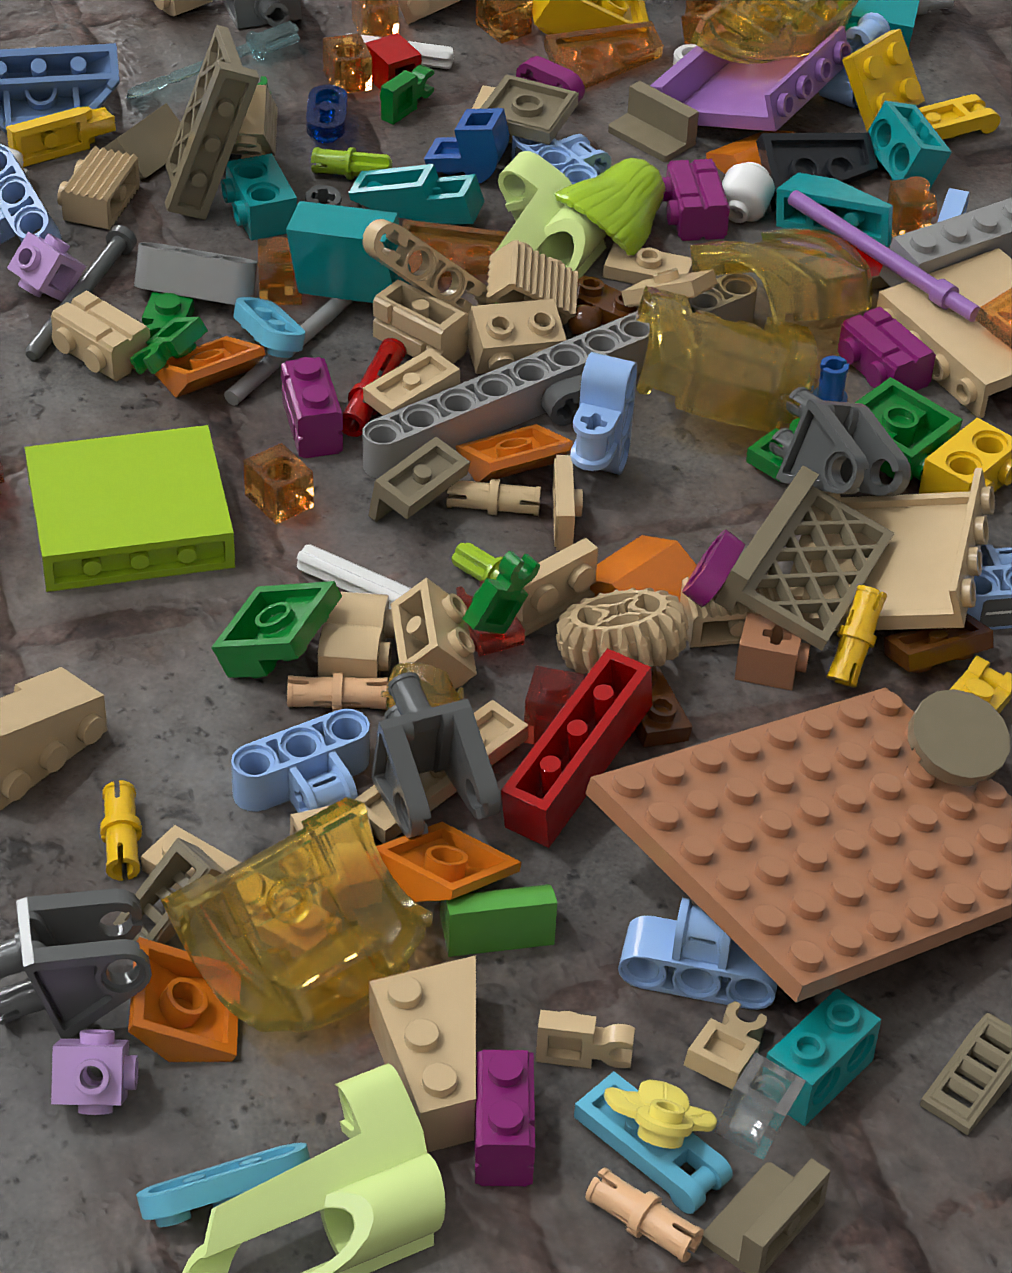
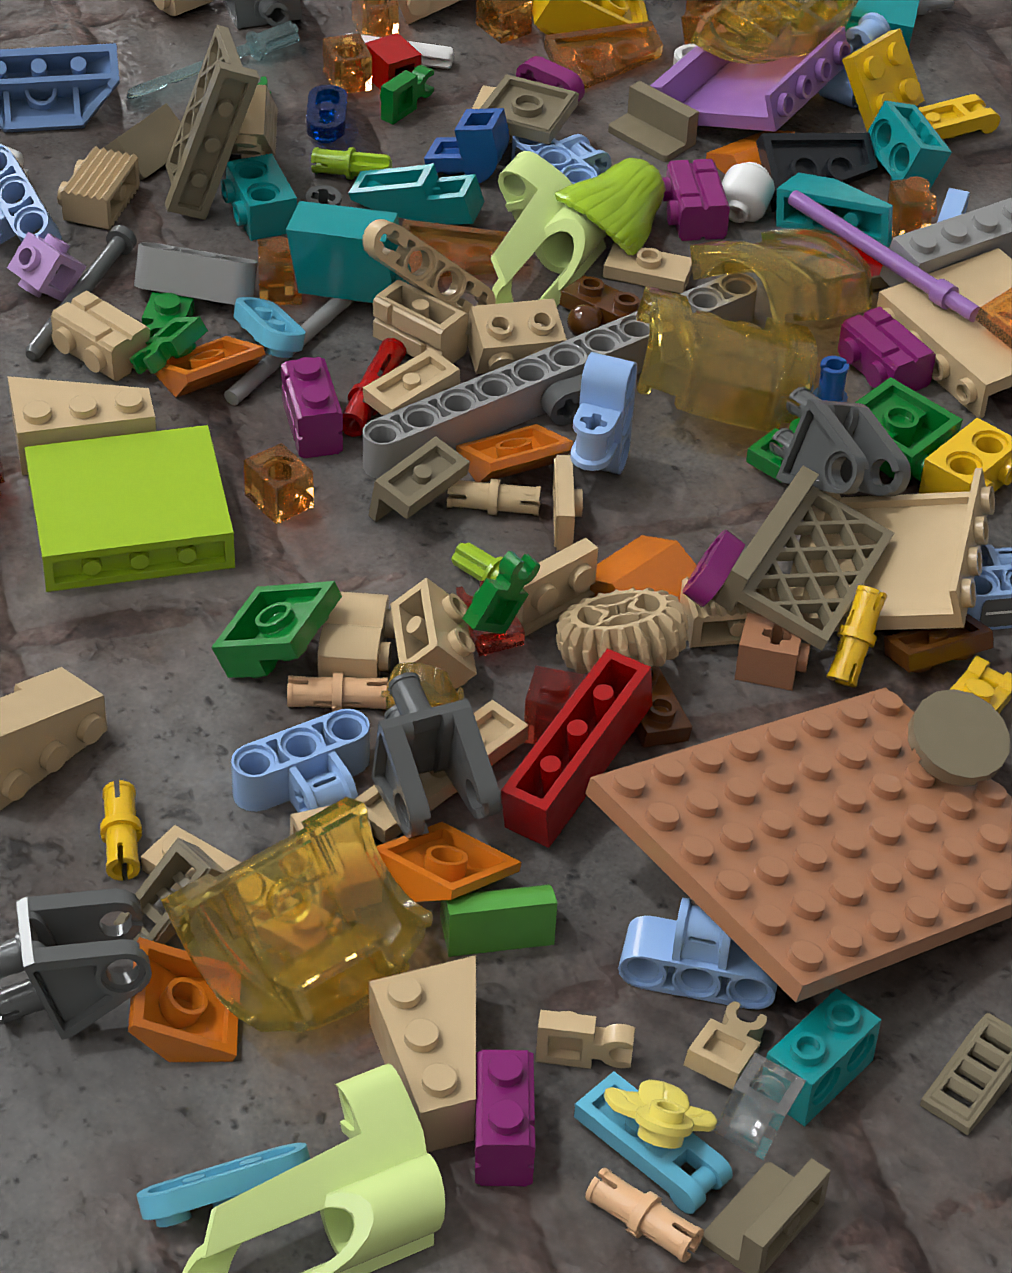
(59, 133): yellow hinge -> none
(75, 411): none -> tan wedge
(76, 1084): lavender brick -> none
(347, 574): white axle -> none
(526, 275): tan brick -> none
(670, 280): tan plate -> none

